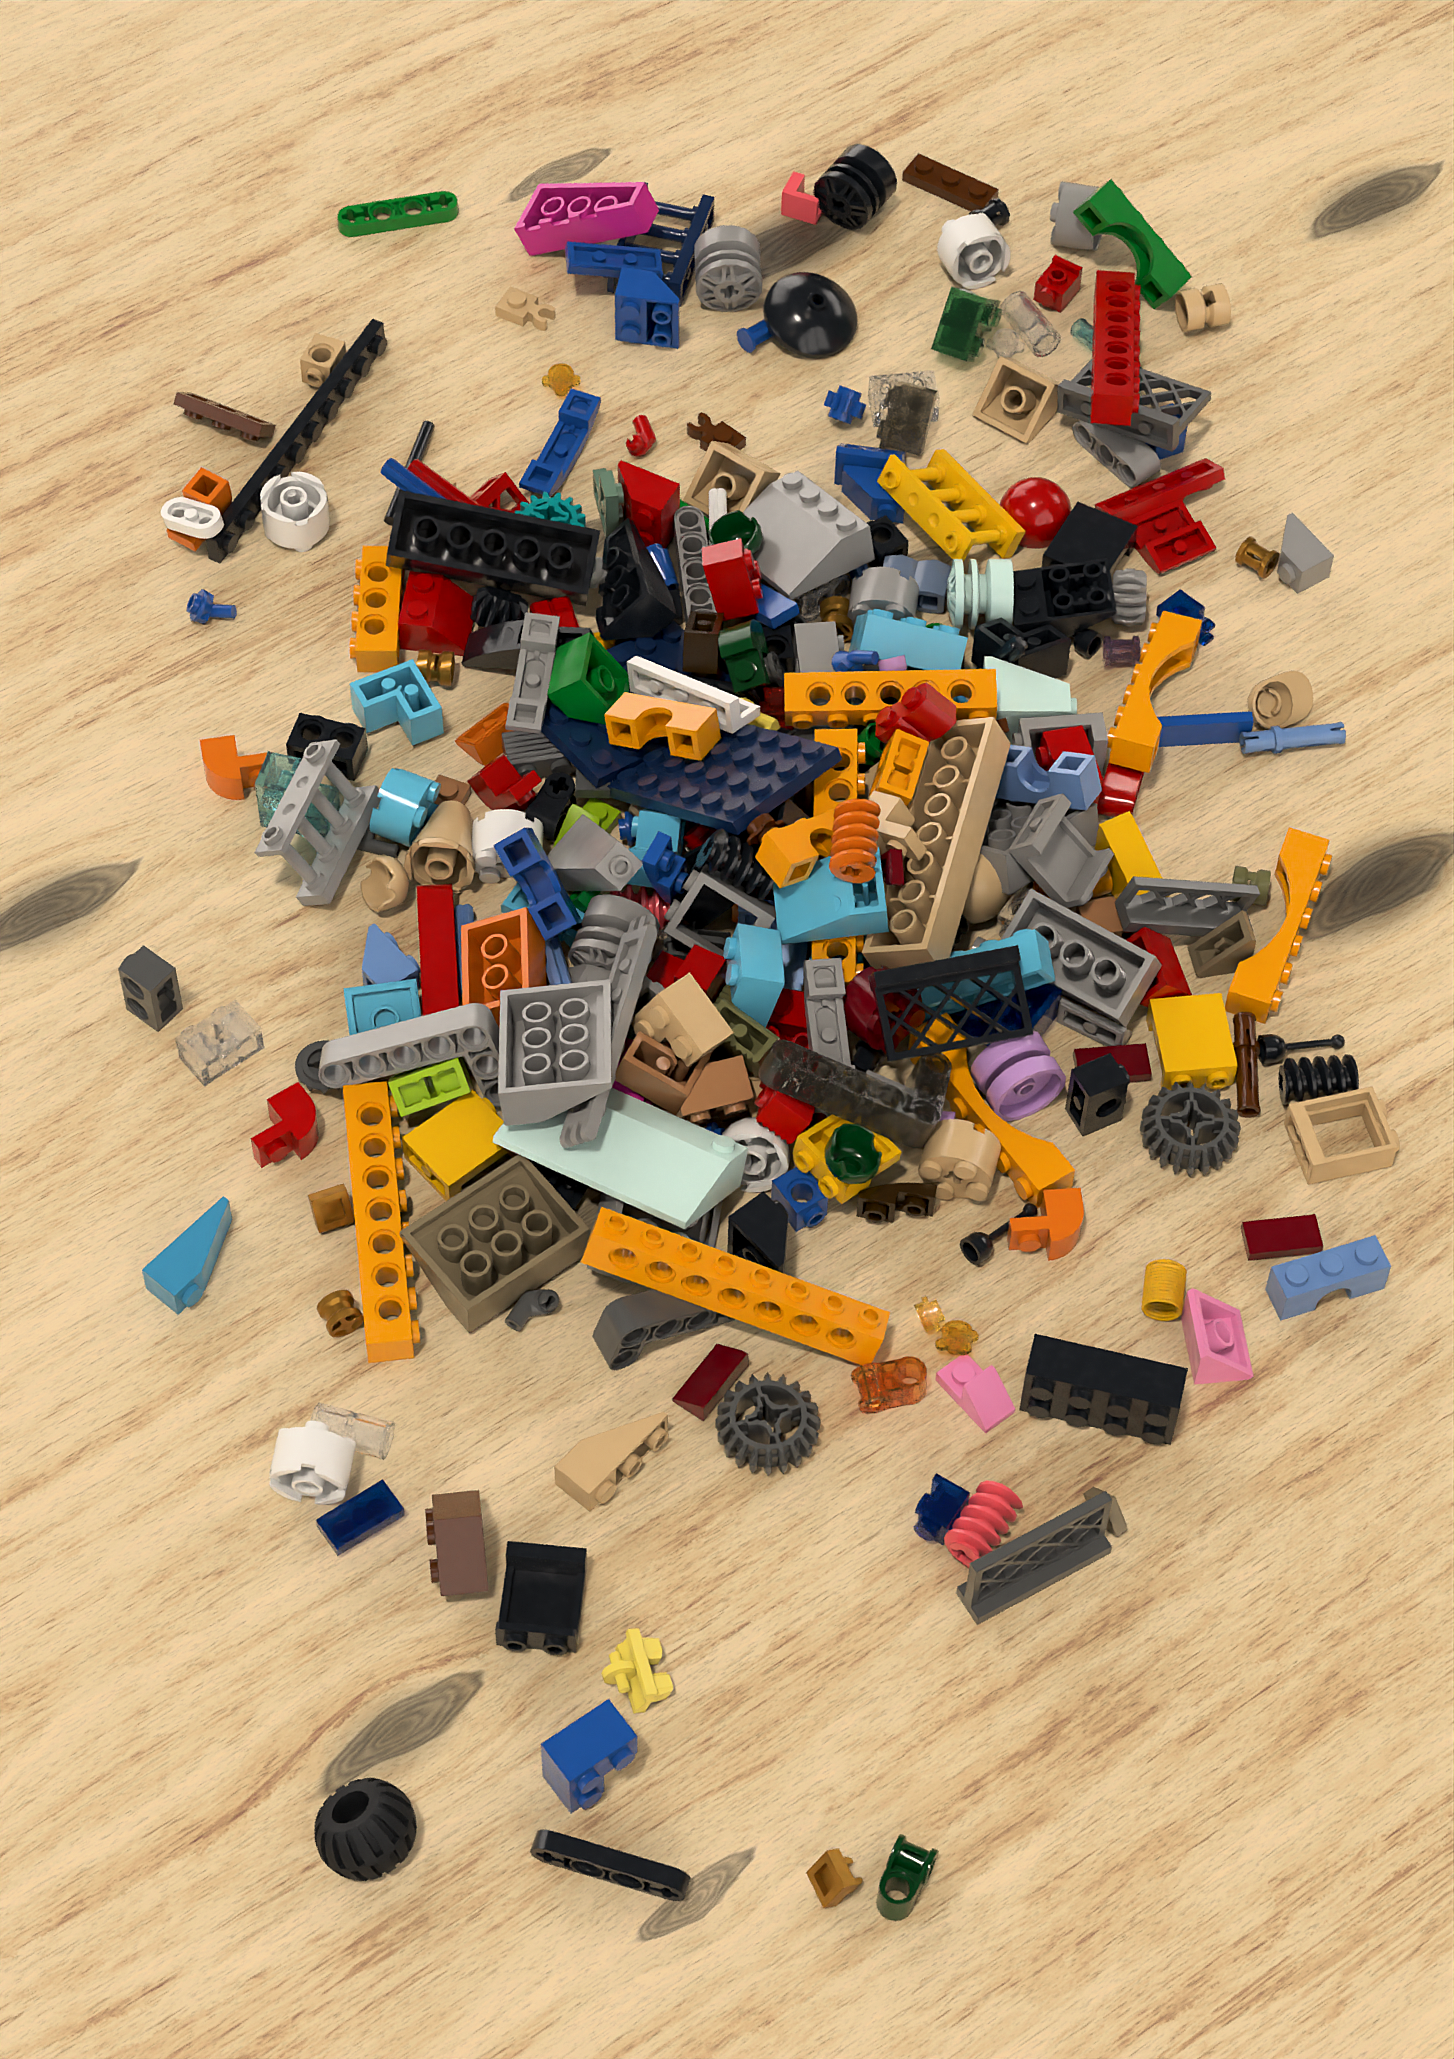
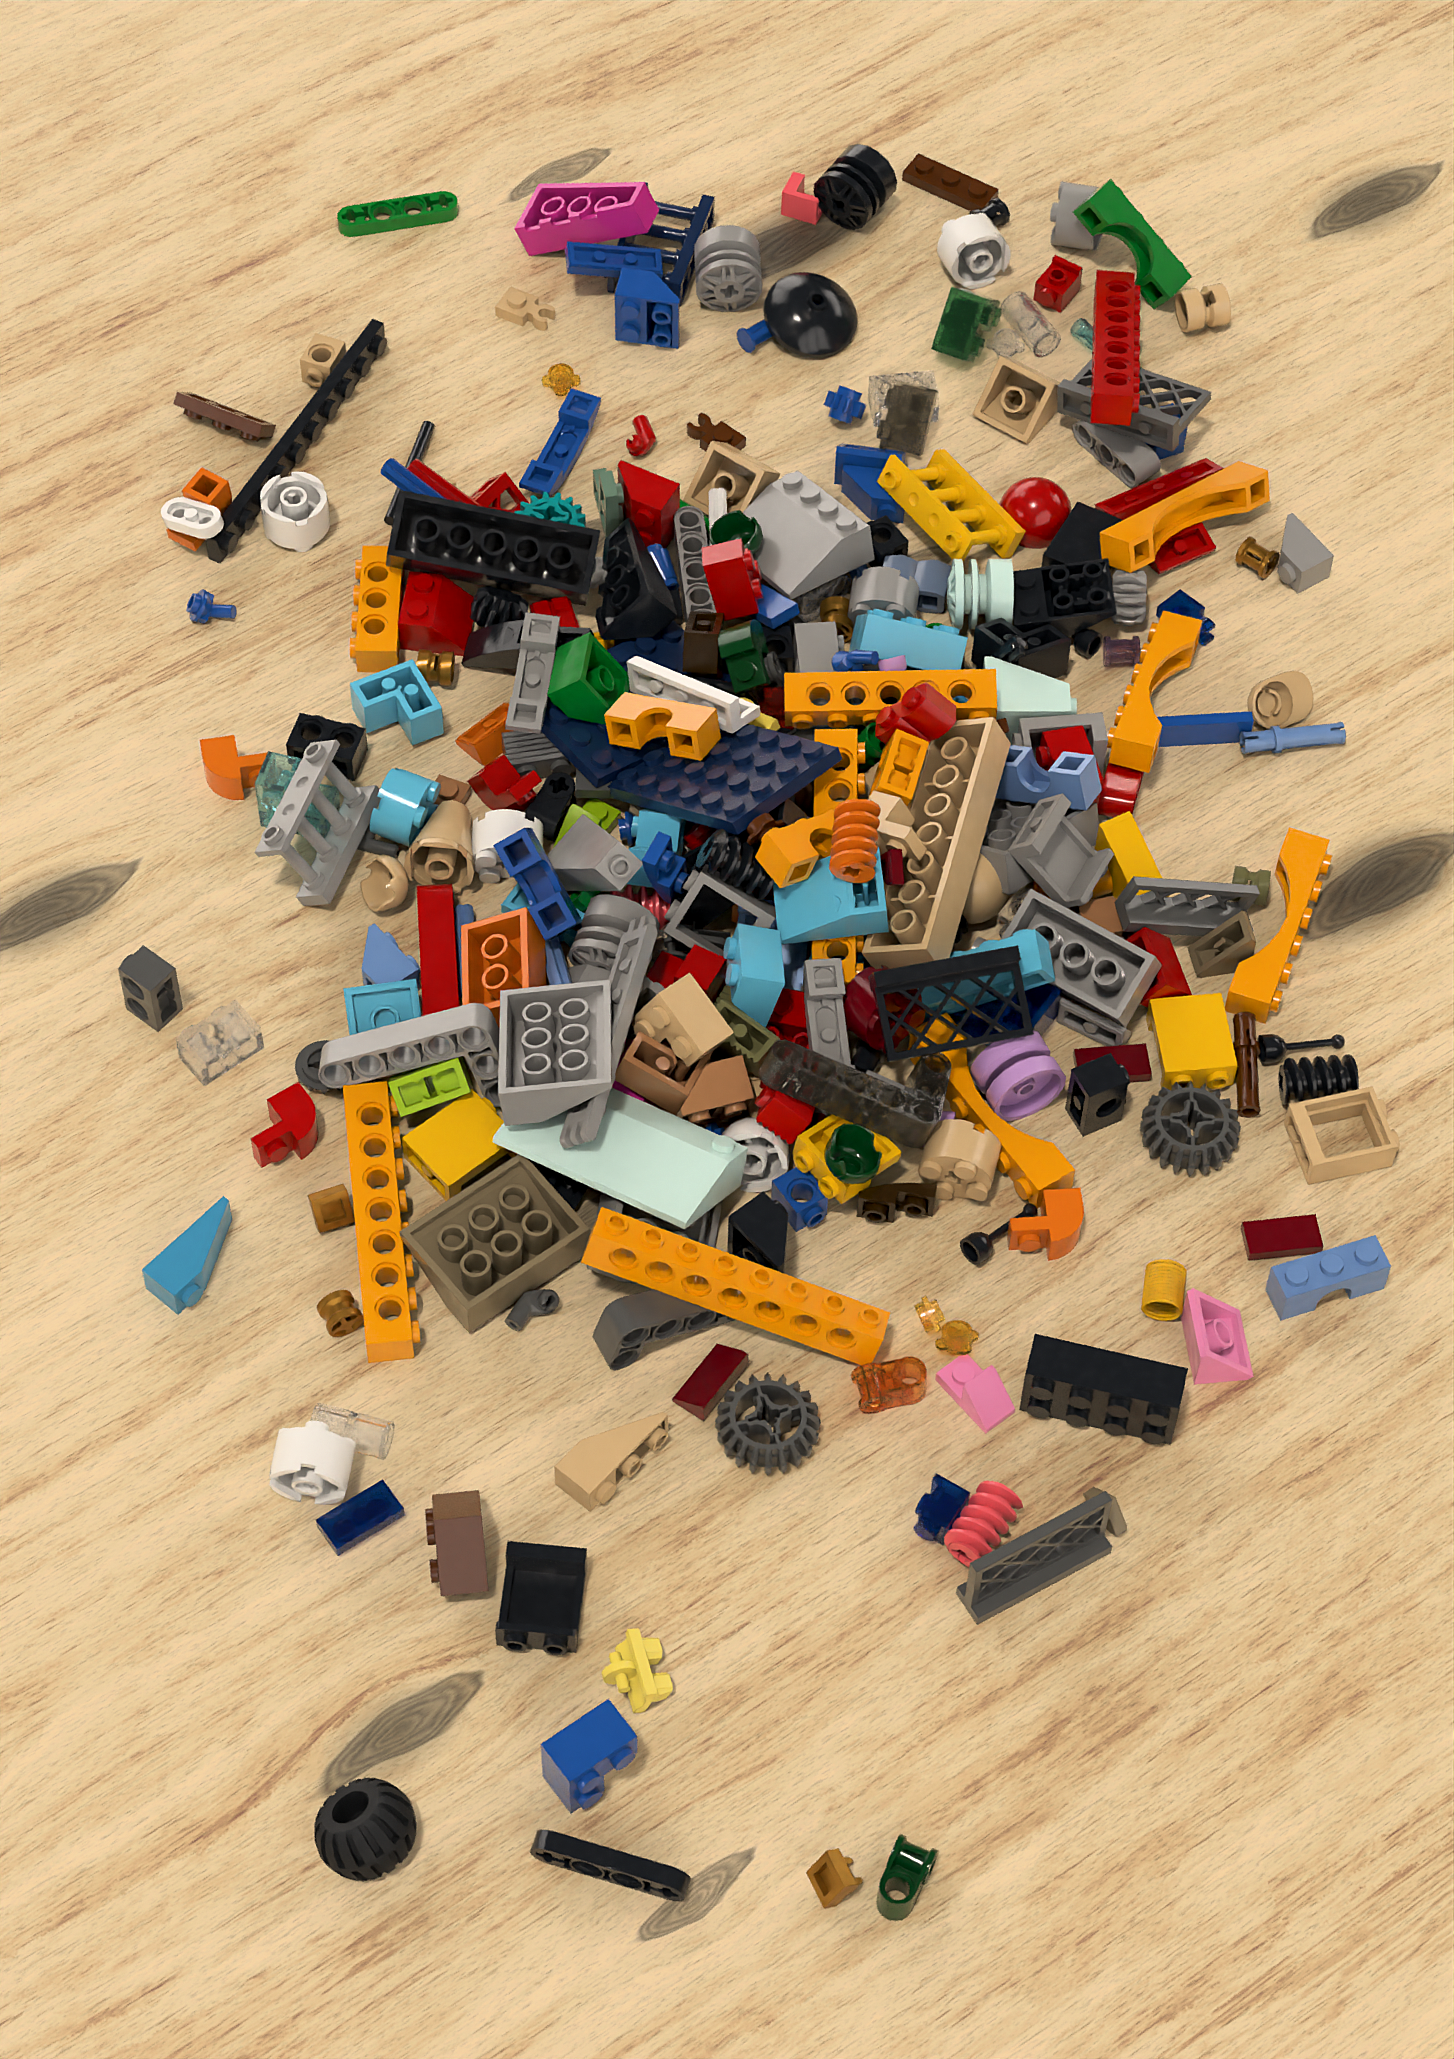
(1227, 492): none -> light orange arch

